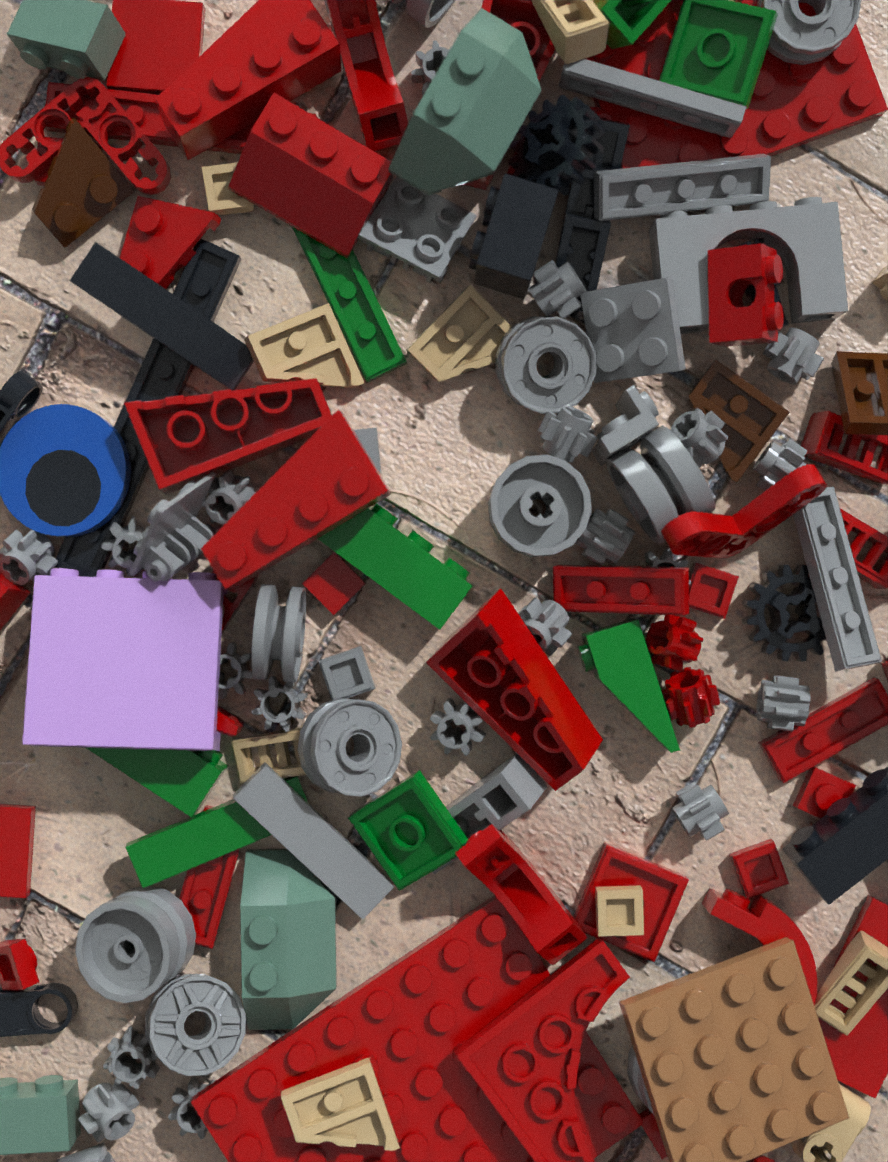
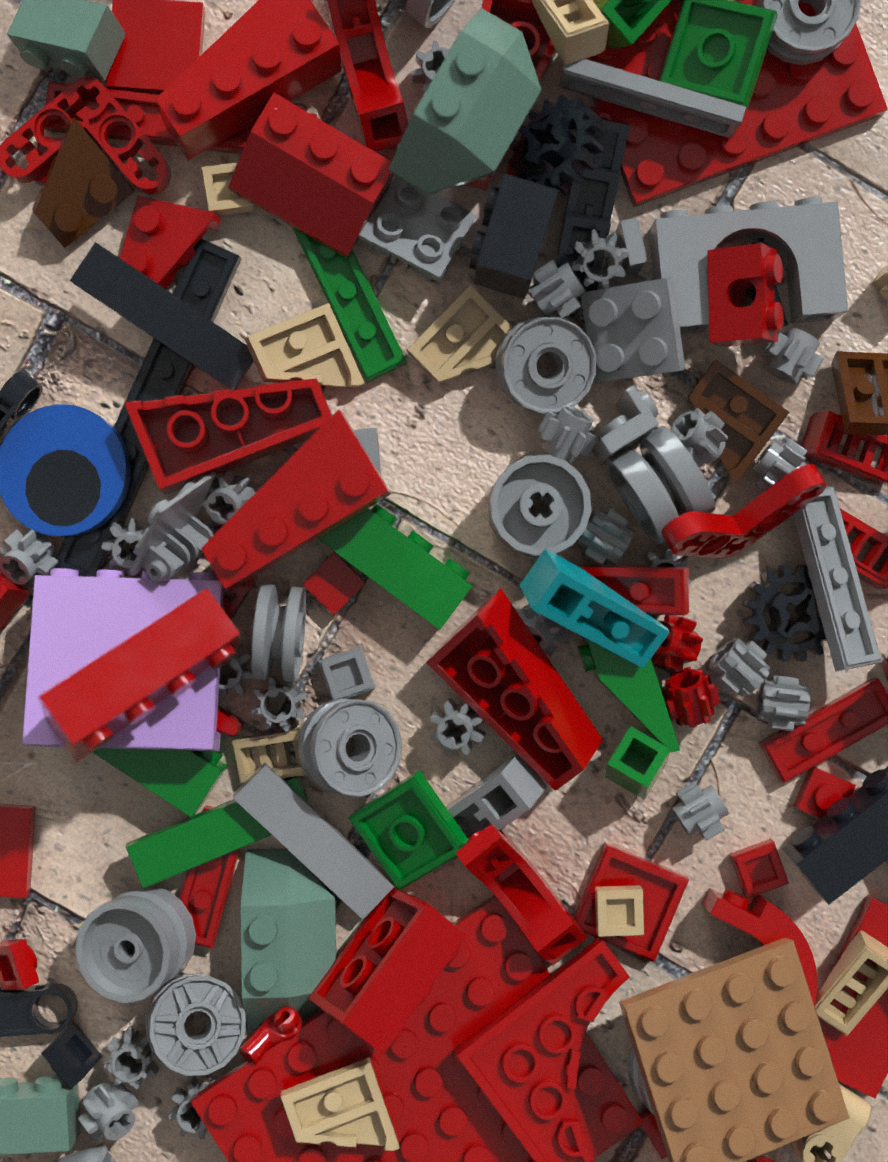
(71, 1055): none -> black plate
(139, 674): none -> red wedge
(275, 1029): none -> red arm
(388, 968): none -> red slope
(591, 609): none -> teal slope
(612, 263): none -> light grey gear
(630, 237): none -> light grey tile
(637, 762): none -> green brick
(681, 186): light grey tile -> none
(711, 590): red tile -> none
(739, 667): none -> light grey gear

